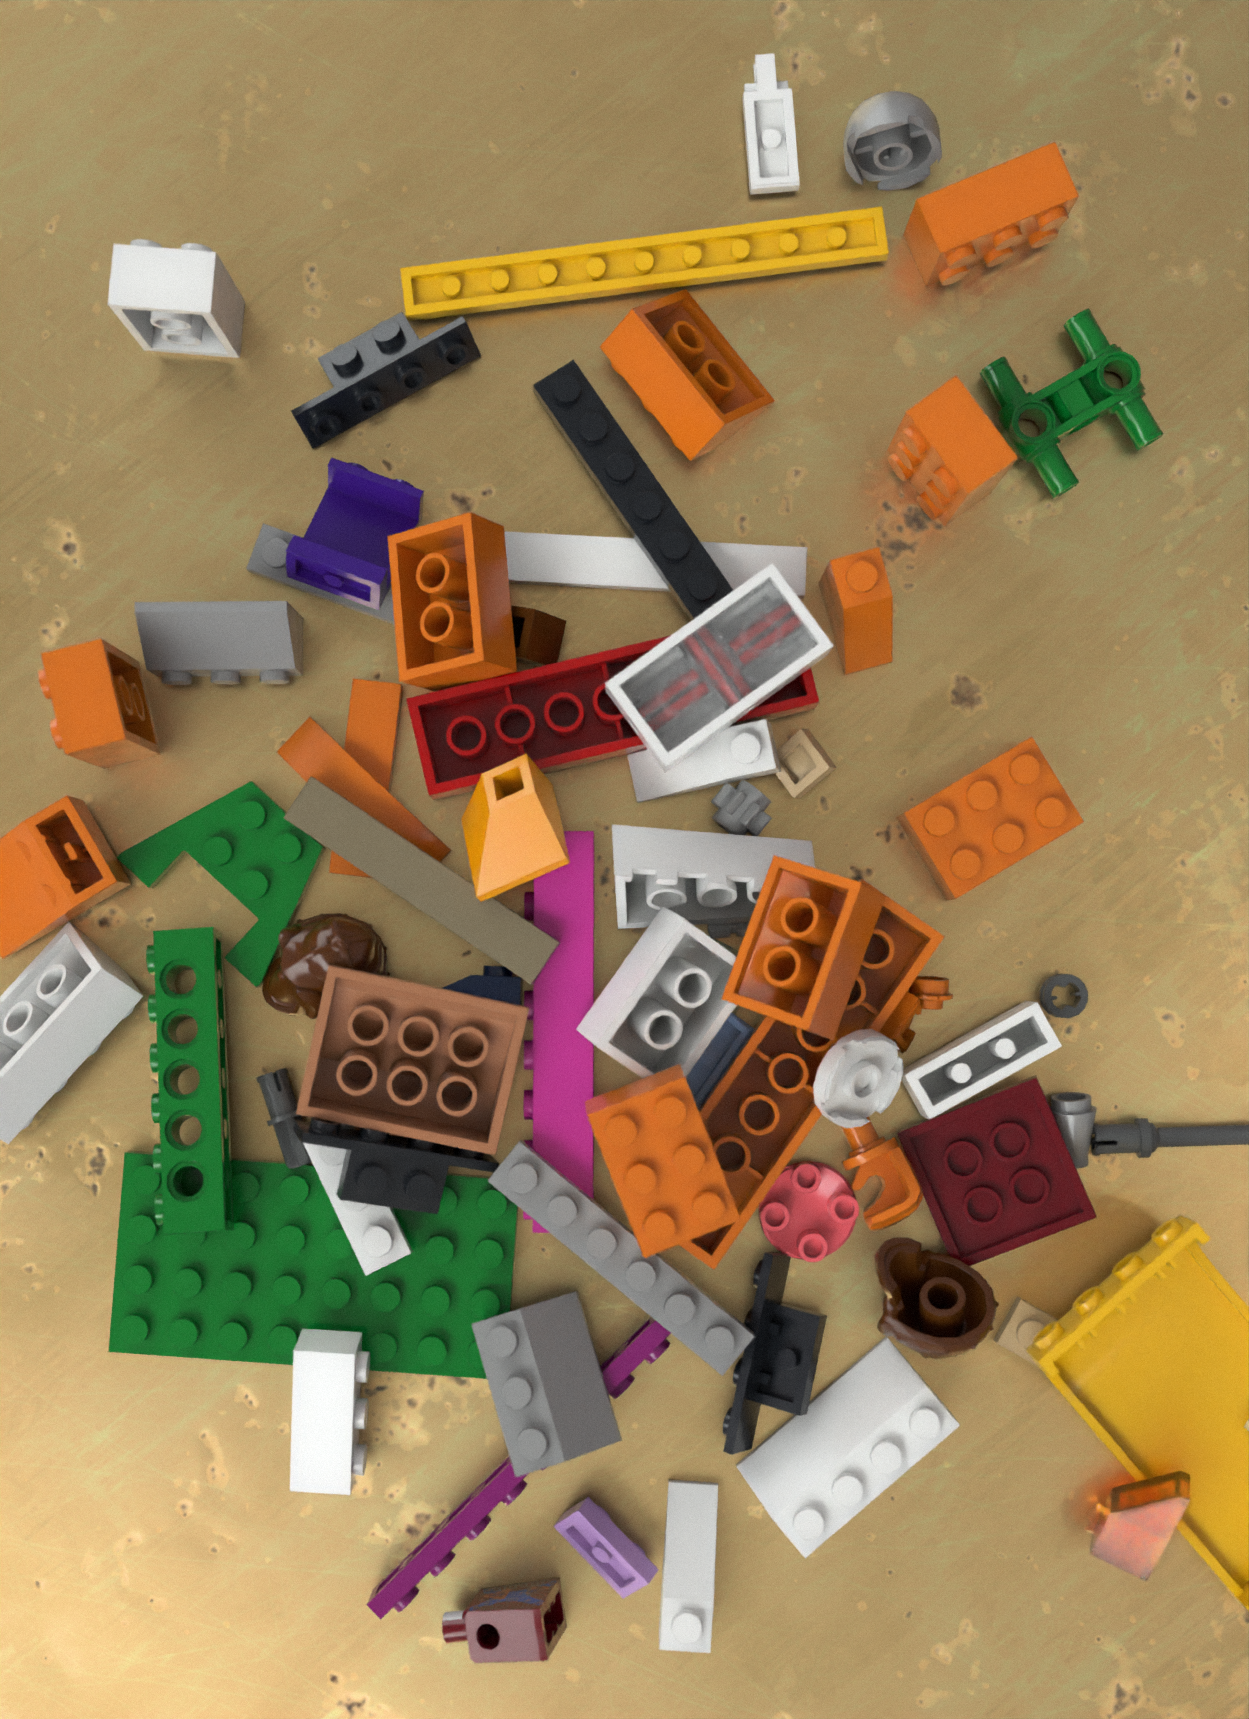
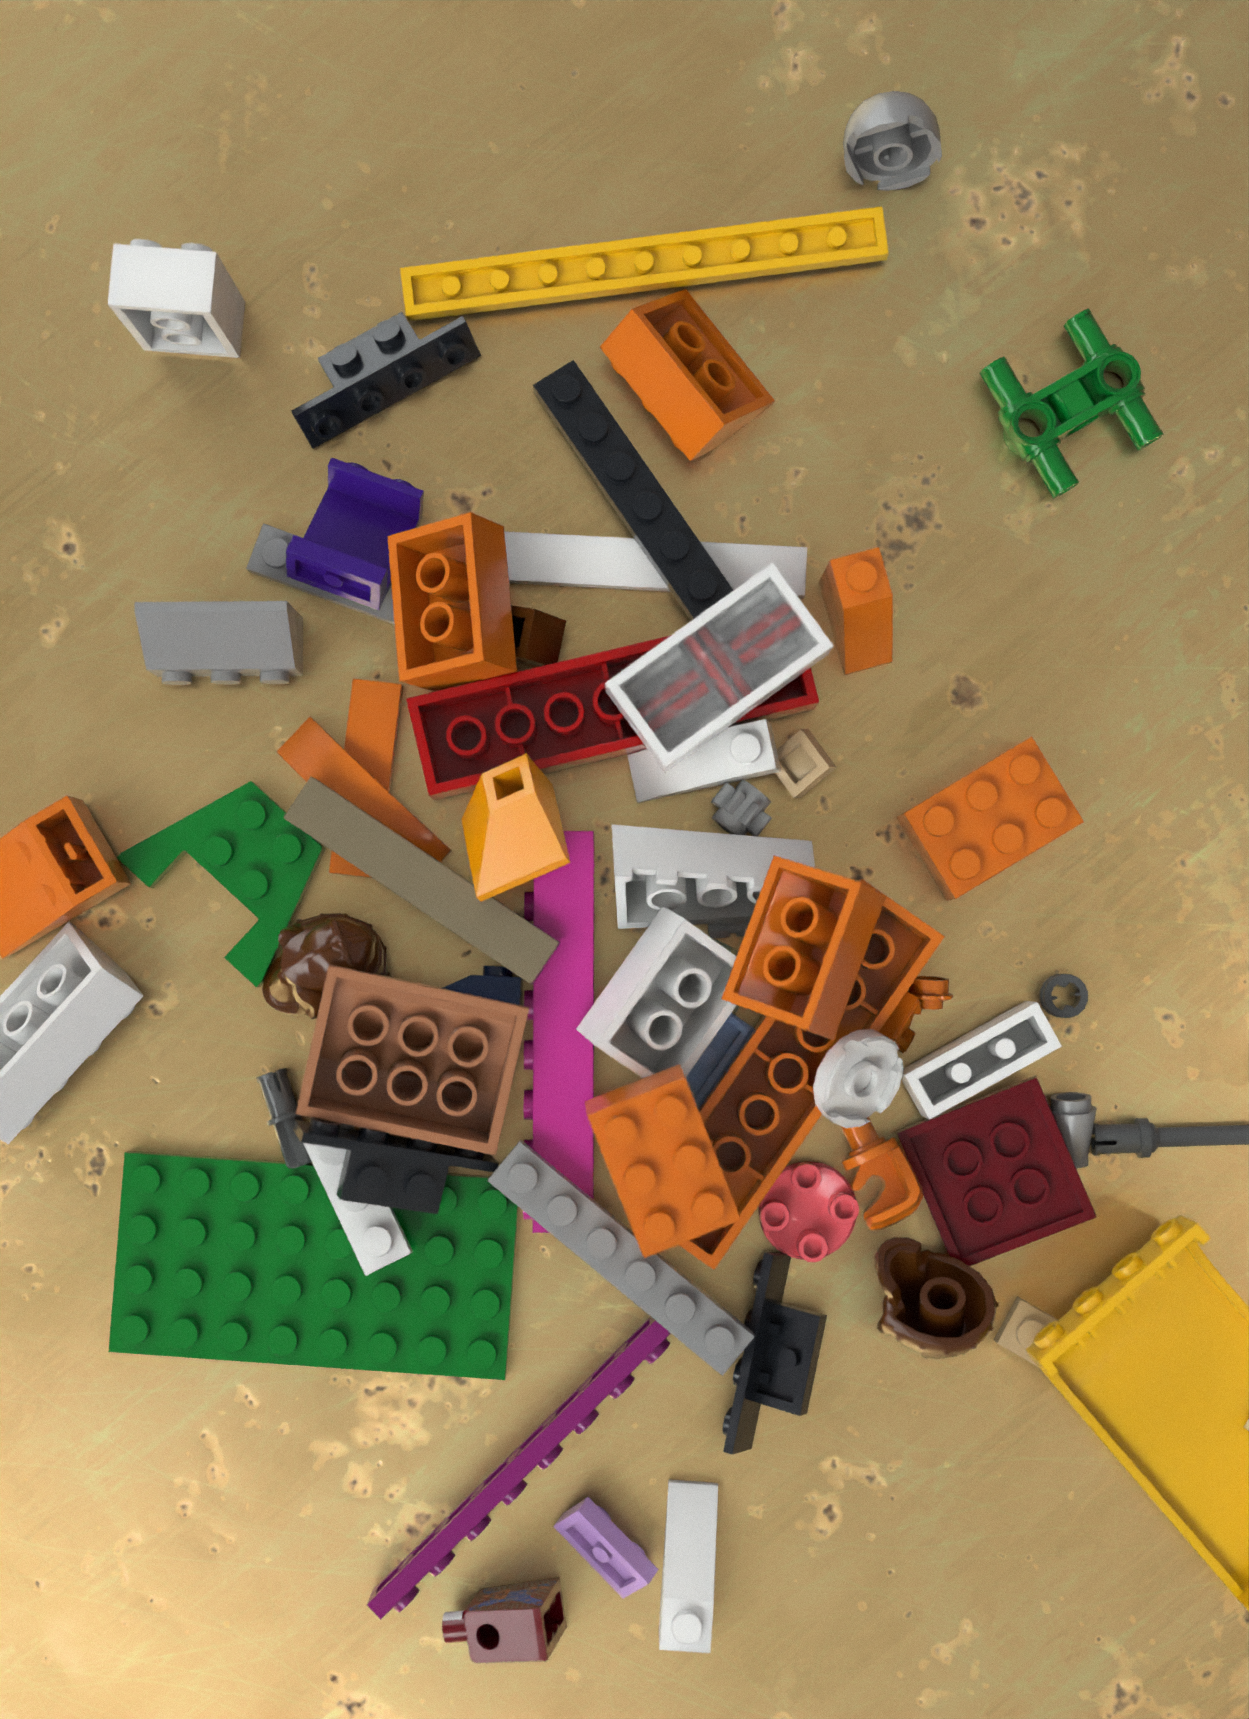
(98, 704): orange brick -> none
(213, 1205): green brick -> none
(328, 1411): white brick -> none
(546, 1383): light grey slope -> none
(770, 130): white hinge -> none
(846, 1447): white slope -> none
(949, 452): orange brick -> none
(990, 215): orange brick -> none
(1138, 1522): clear orange slope -> none

